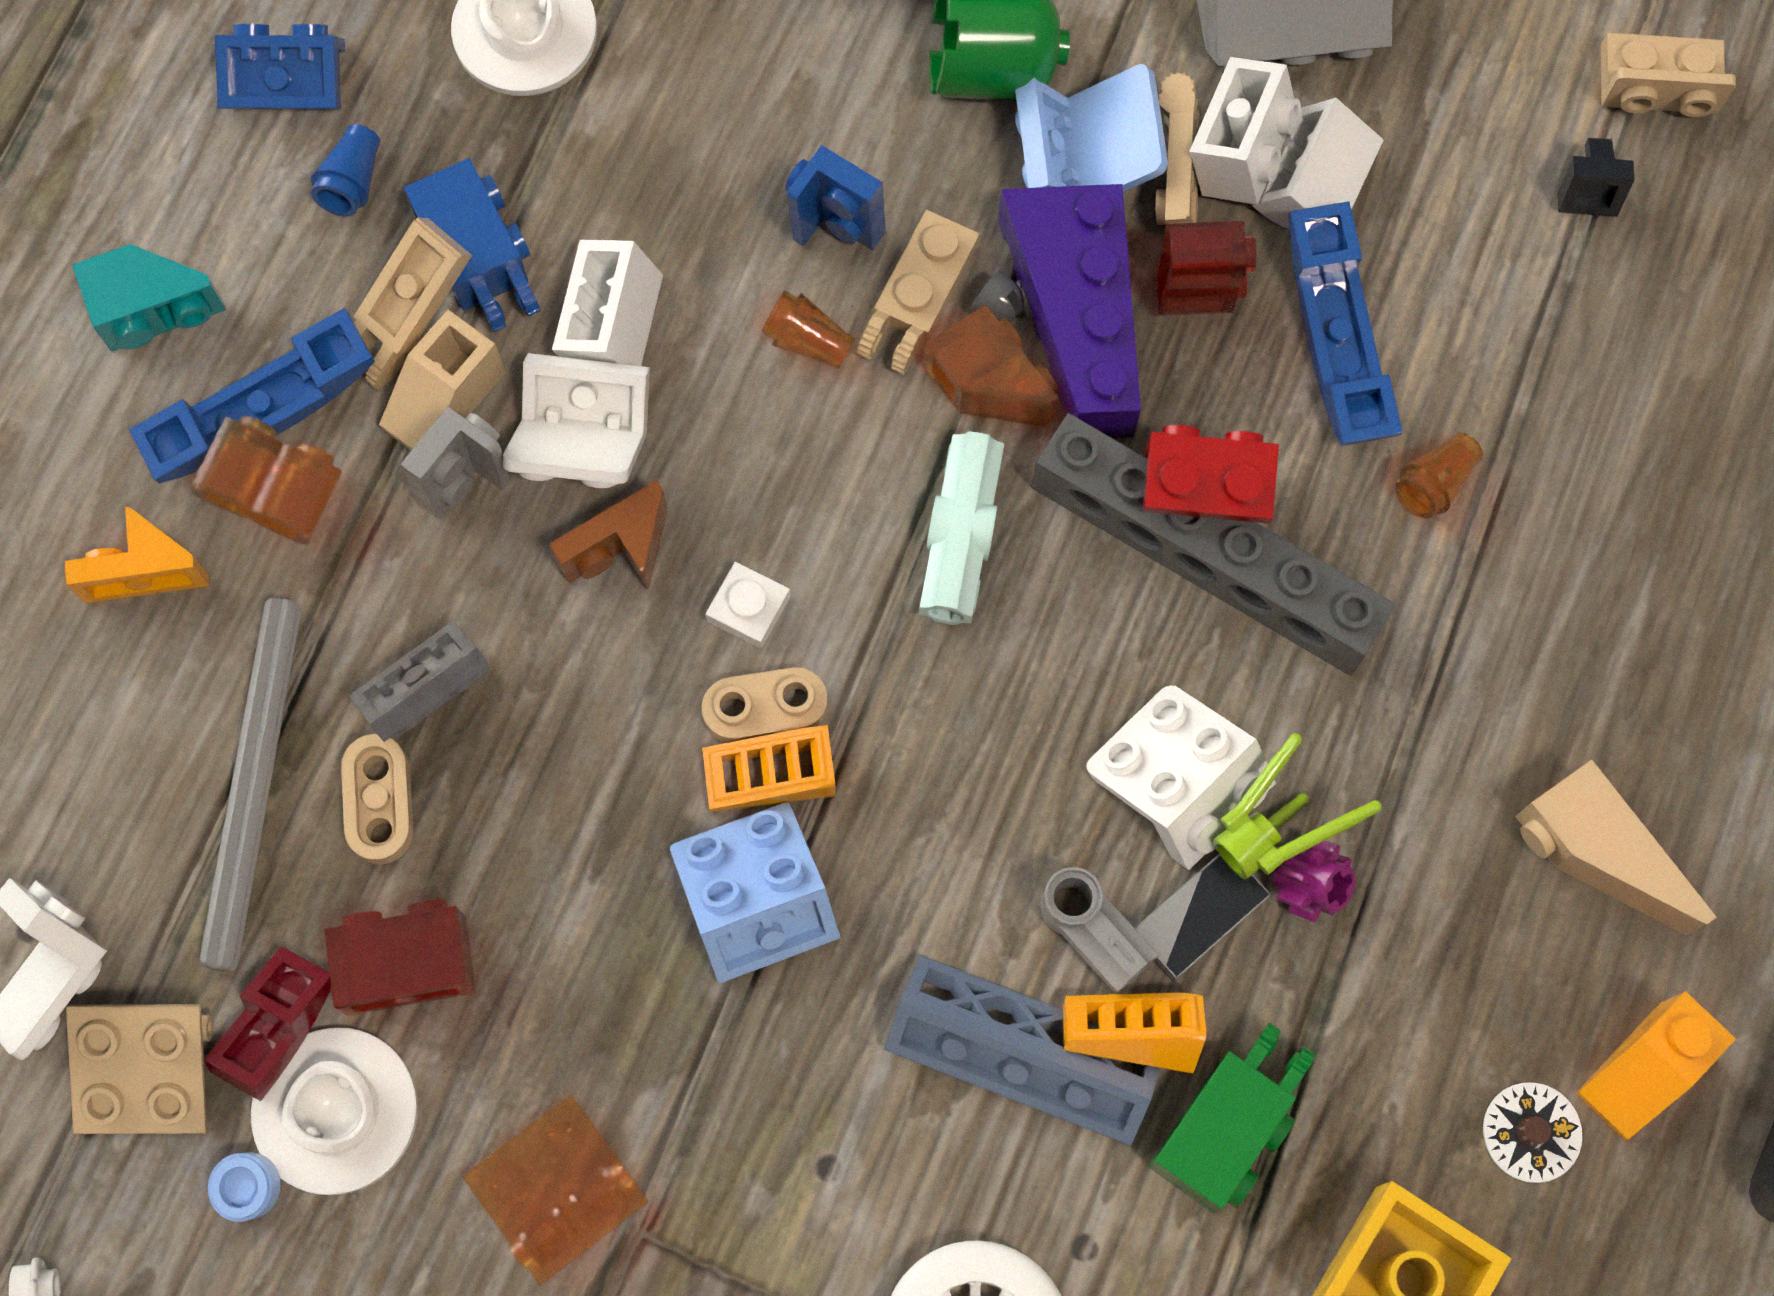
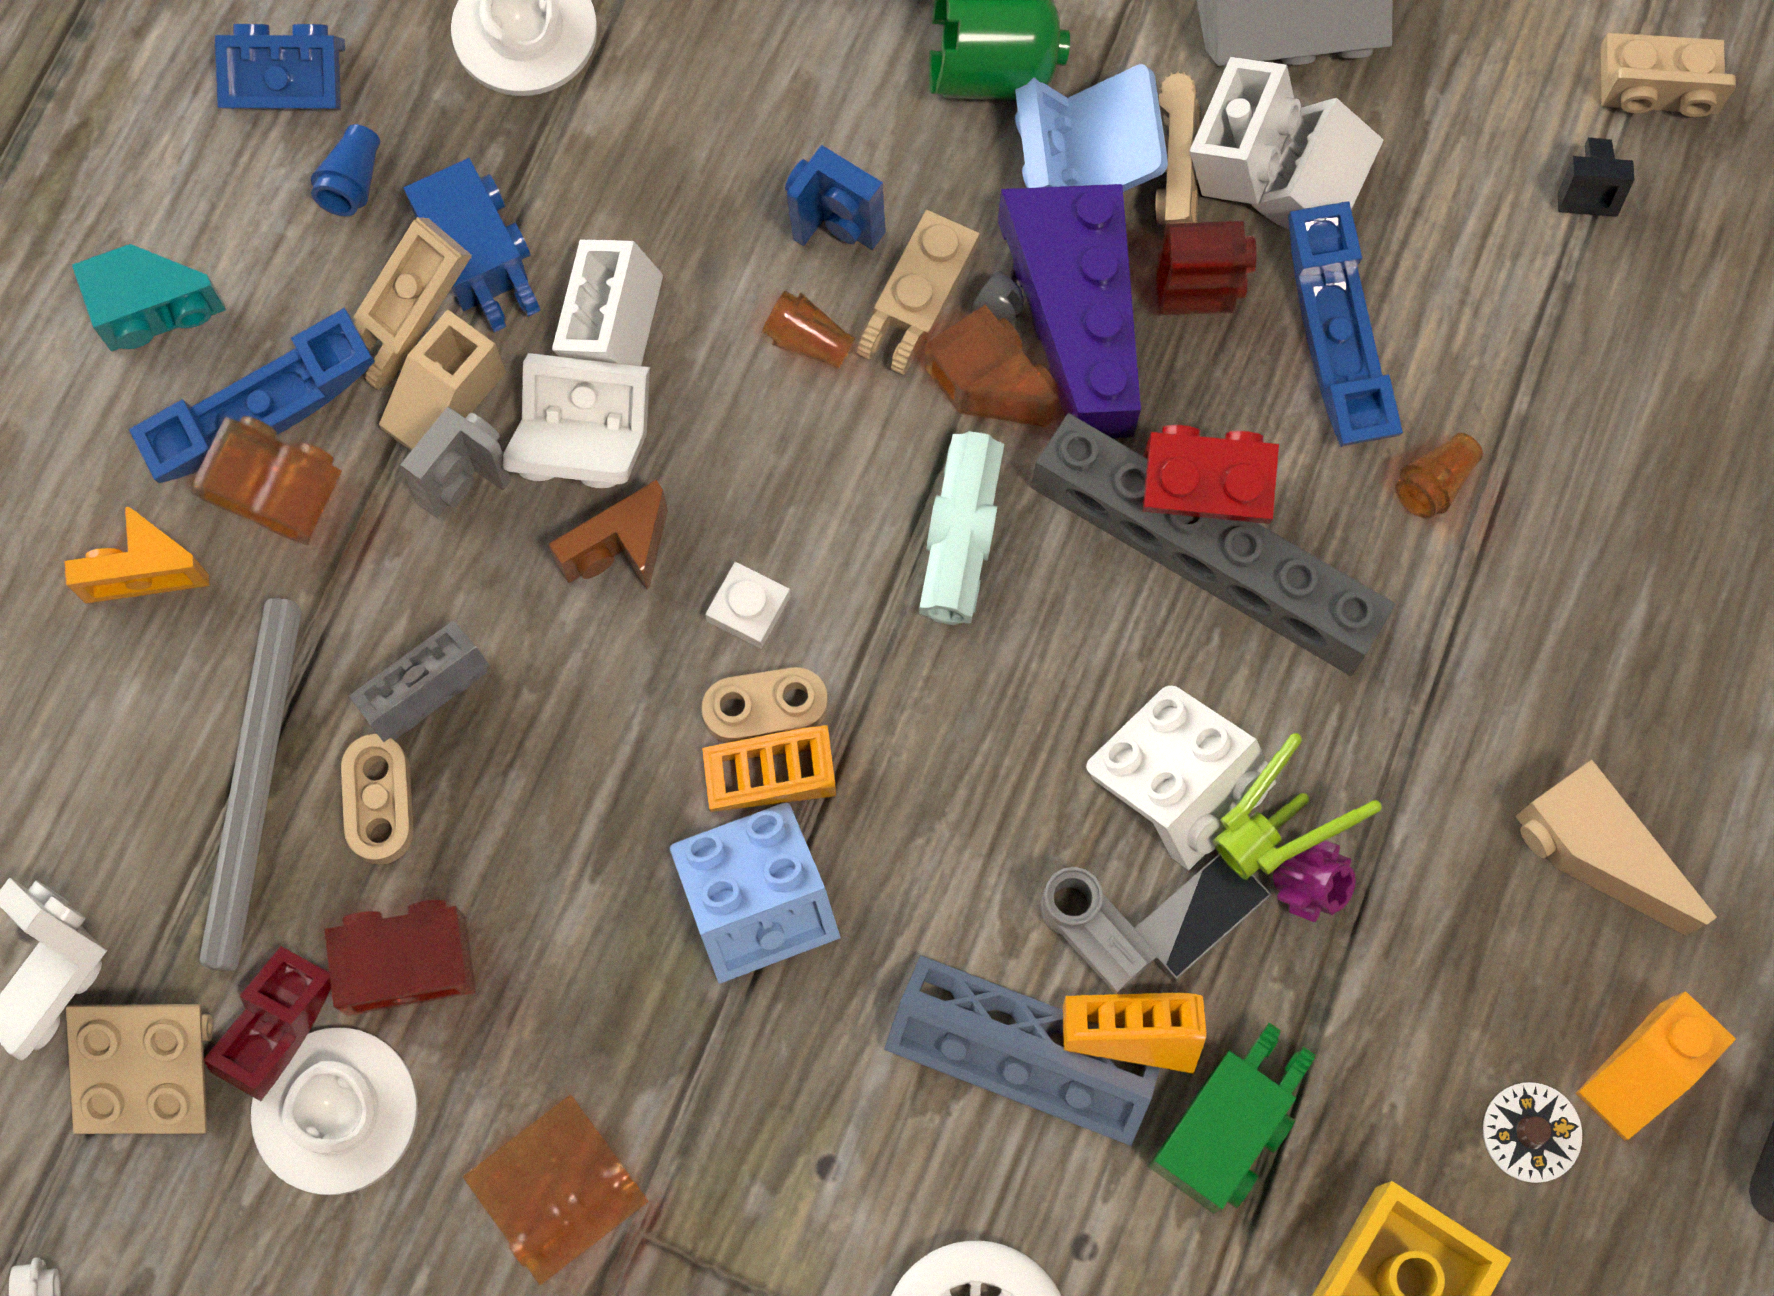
(244, 1186): light blue tile -> none

